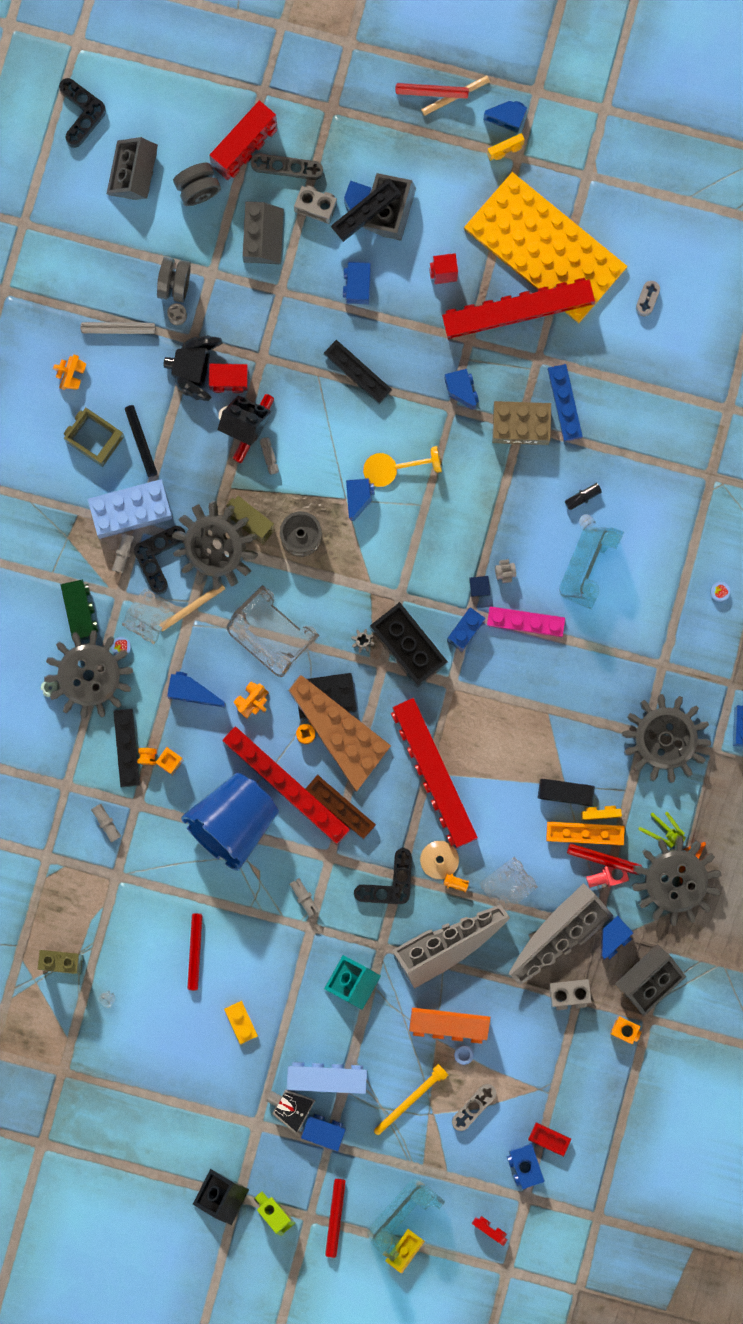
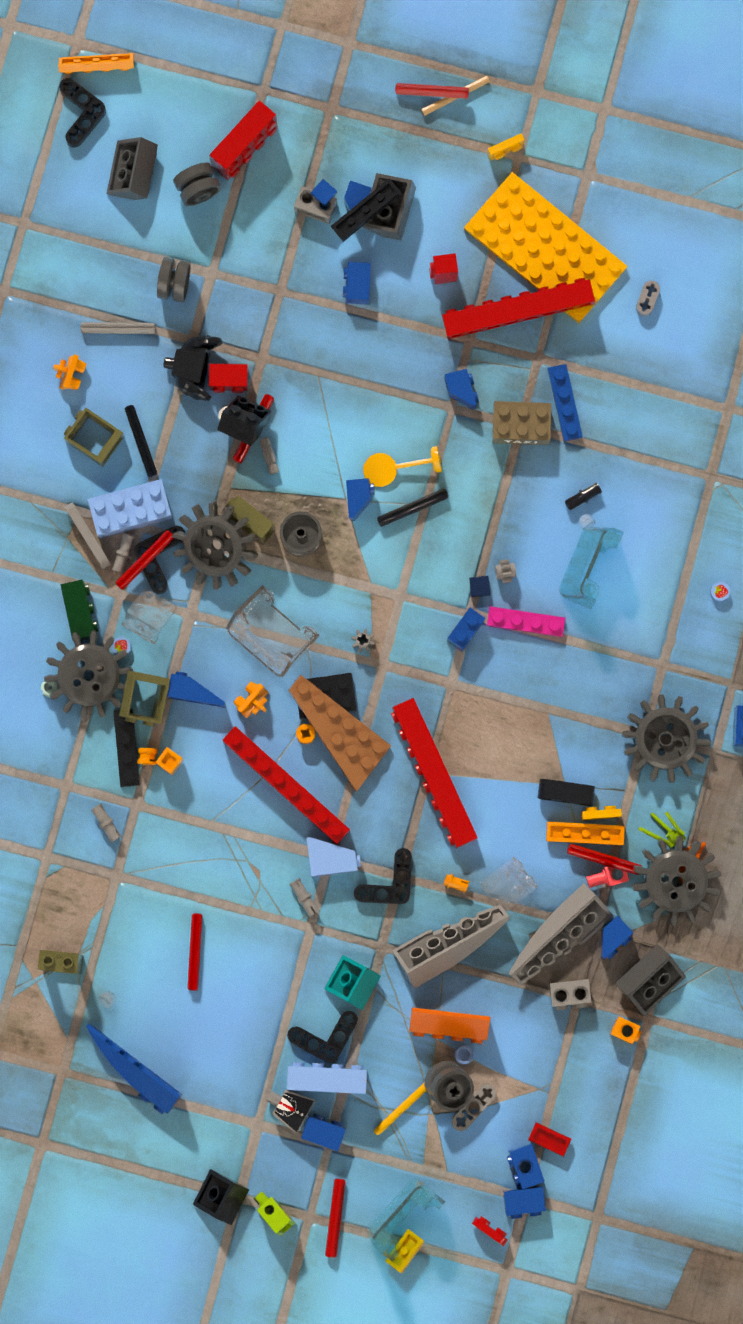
(87, 535): none -> light grey beam
(97, 62): none -> light orange plate
(140, 1077): none -> blue wedge
(144, 560): none -> red axle
(159, 703): none -> olive window
(177, 310): light grey wheel -> none
(193, 606): tan bar -> none
(232, 819): blue cone -> none
(241, 1022): yellow plate -> none
(262, 233): dark grey slope -> none
(286, 169): dark grey beam -> none
(324, 192): none -> blue tile
(330, 858): none -> light blue slope
(331, 1043): none -> black beam
(340, 807): reddish brown plate -> none
(357, 371): black plate -> none
(408, 645): black brick -> none
(412, 507): none -> black axle
(432, 867): tan dish -> none
(449, 1086): none -> dark grey wheel
(507, 115): blue slope -> none
(524, 1201): none -> blue brick

